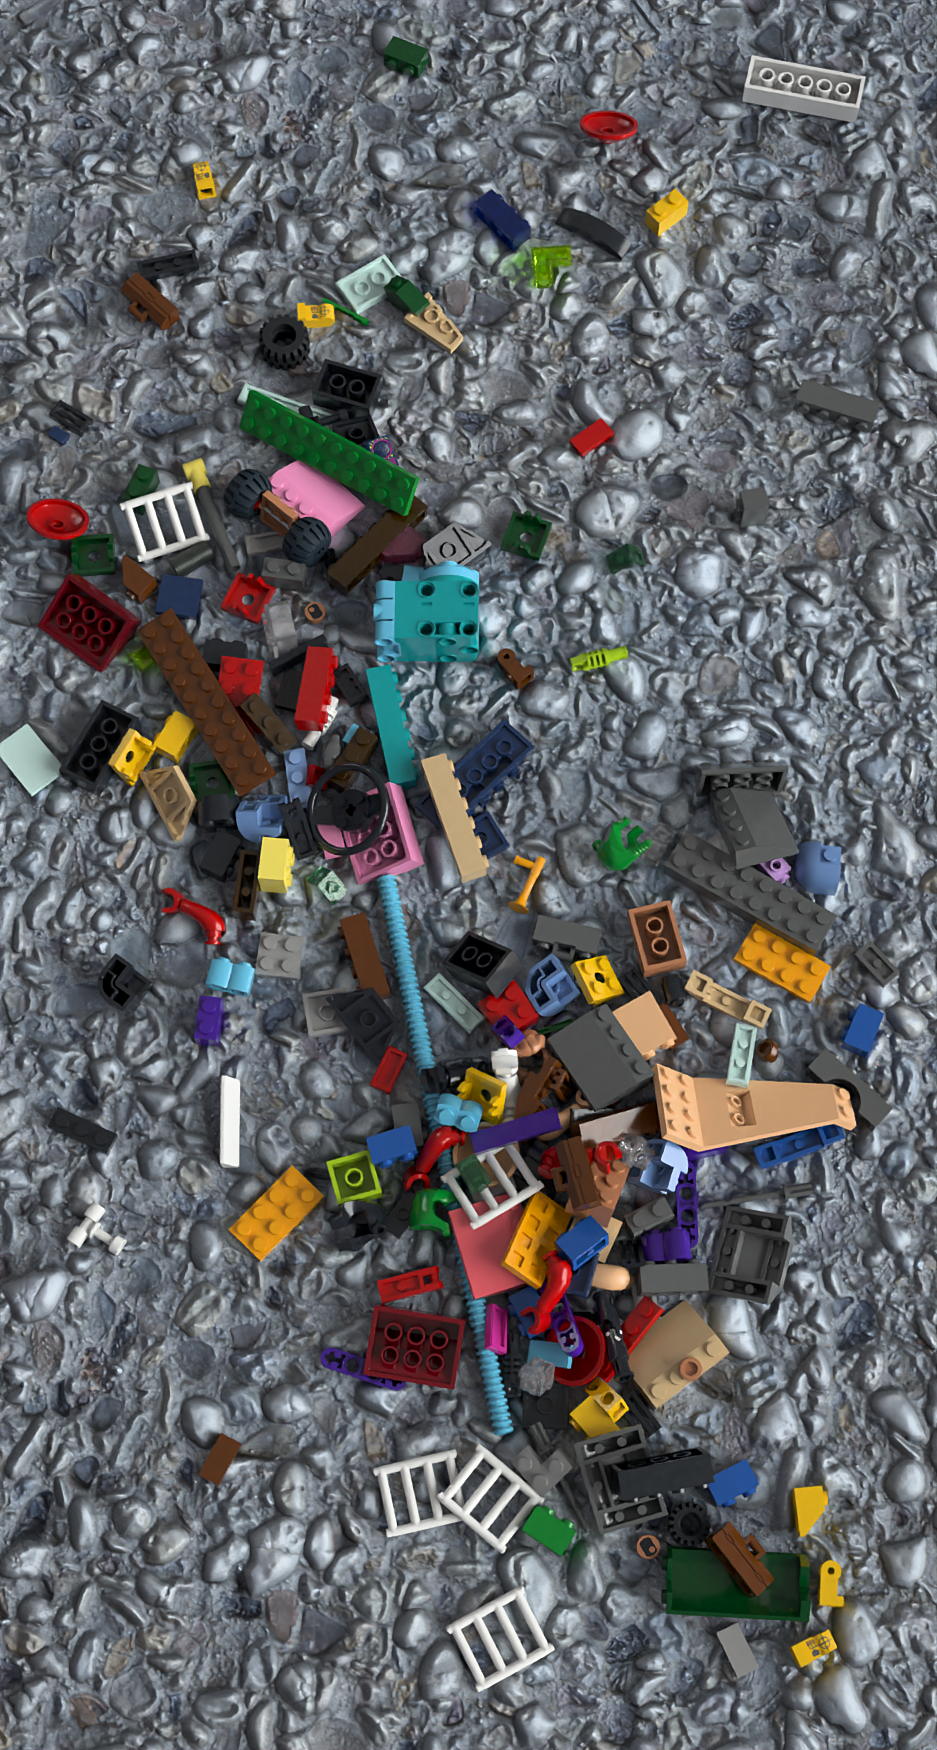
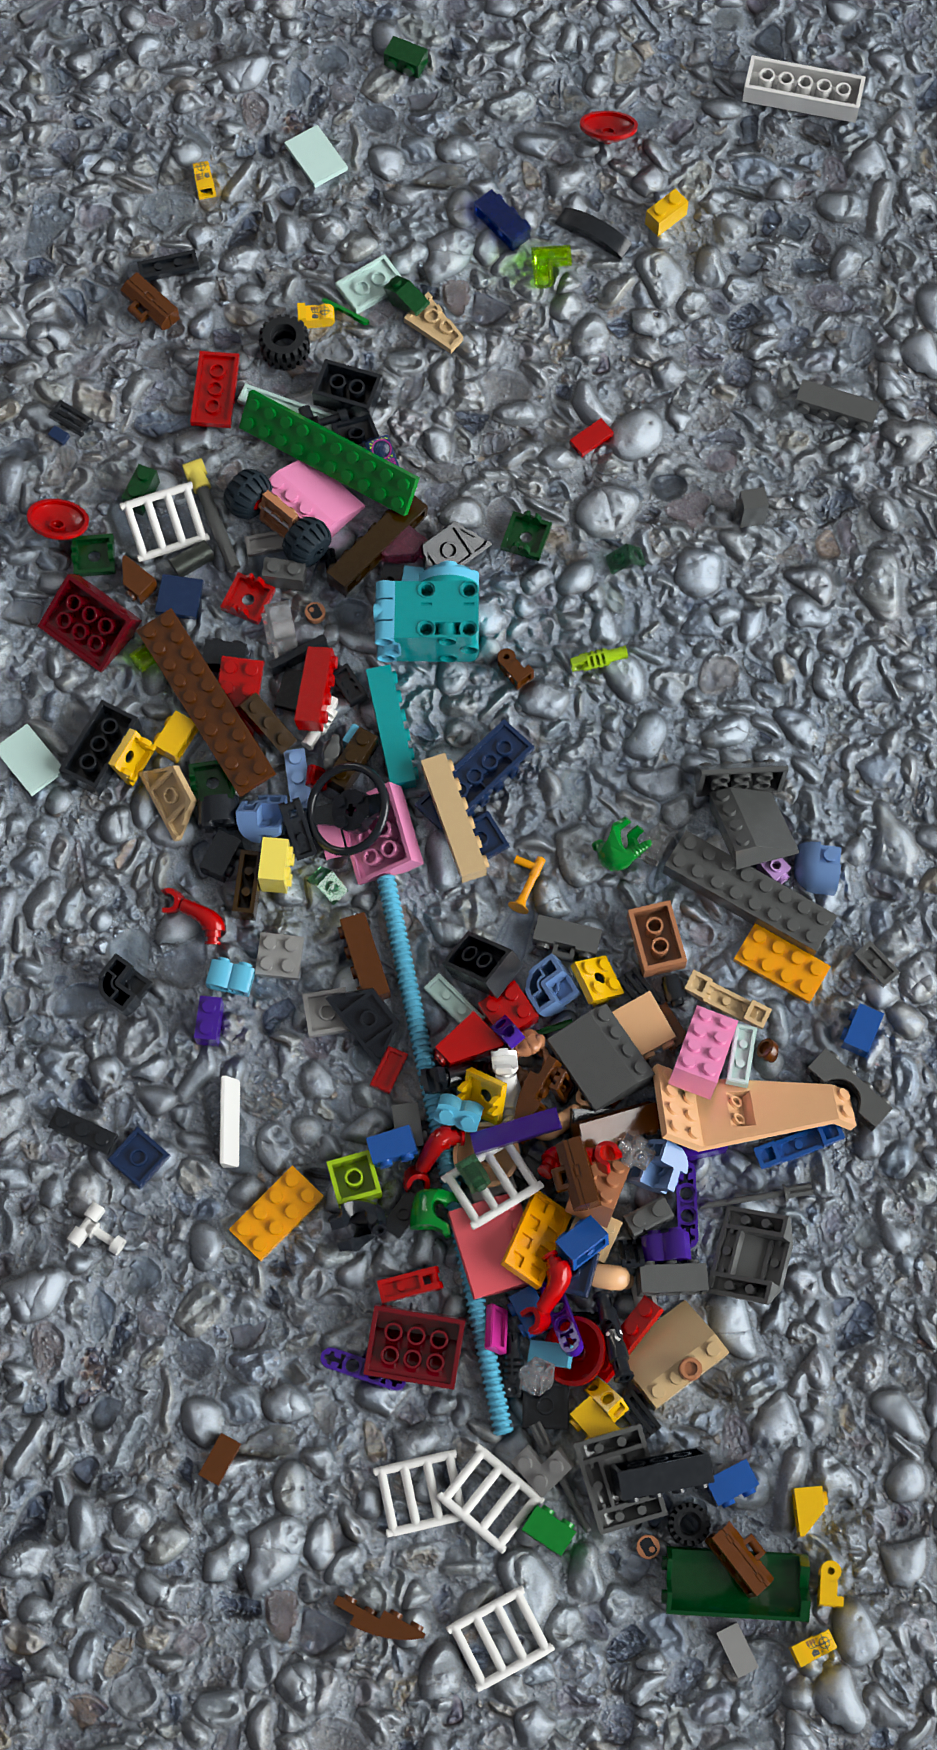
(139, 1157): none -> dark blue tile
(215, 389): none -> red plate
(316, 156): none -> light aqua tile
(388, 1625): none -> reddish brown slope
(467, 1042): none -> red slope
(703, 1052): none -> bright pink brick

